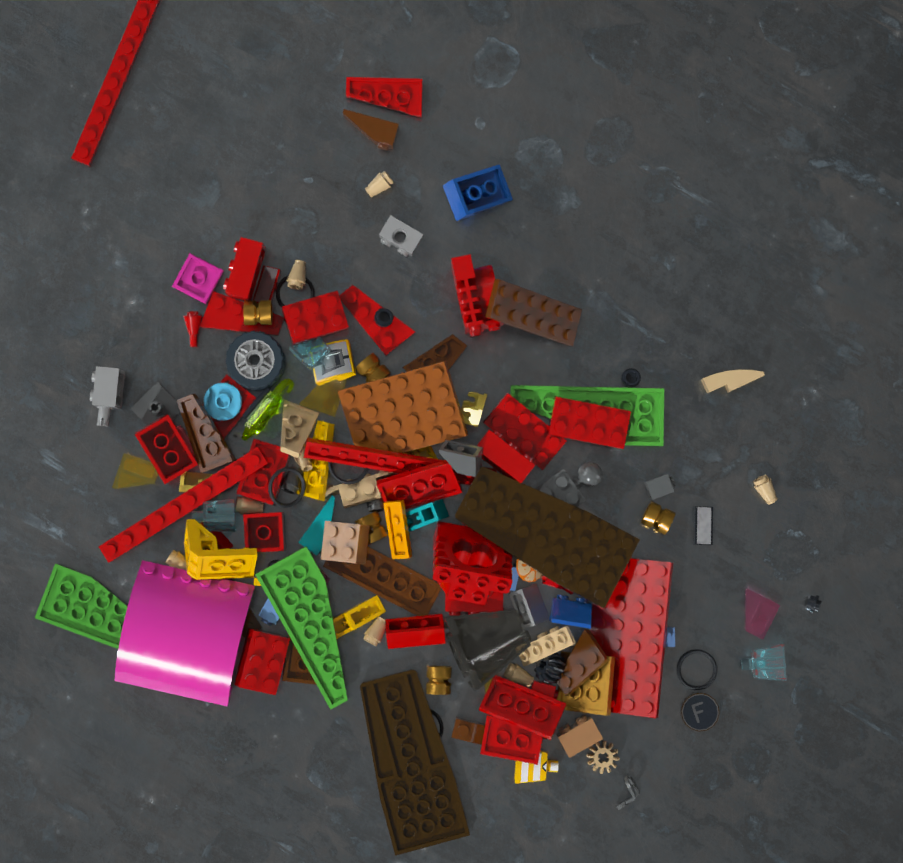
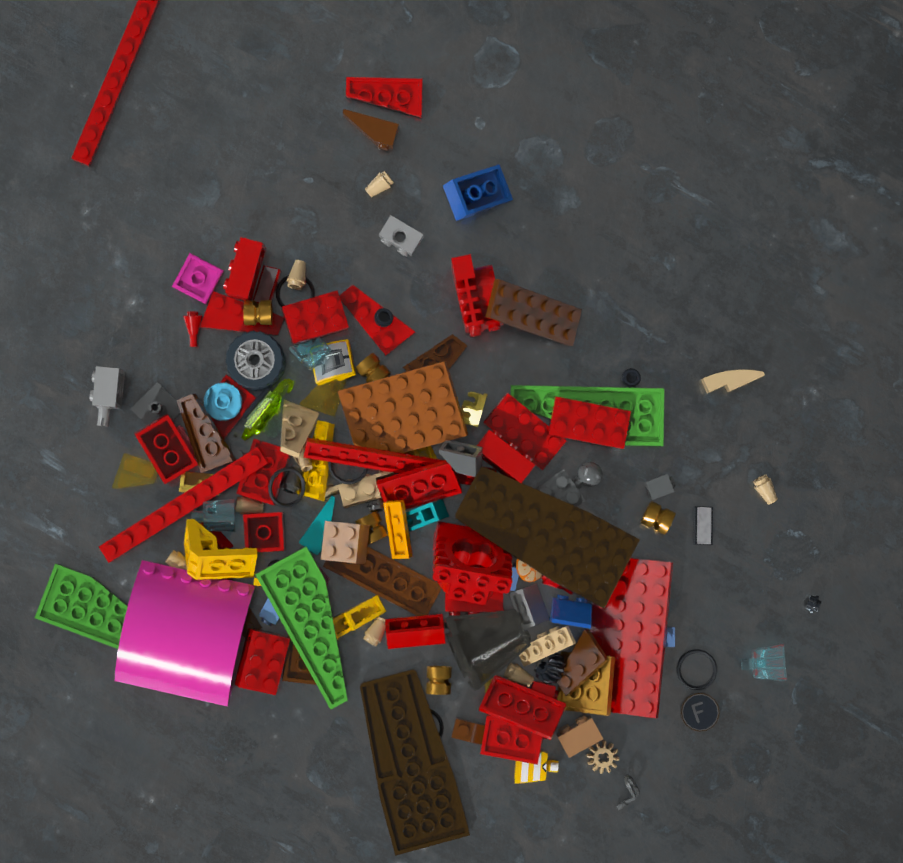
(758, 613): clear pink wing -> none

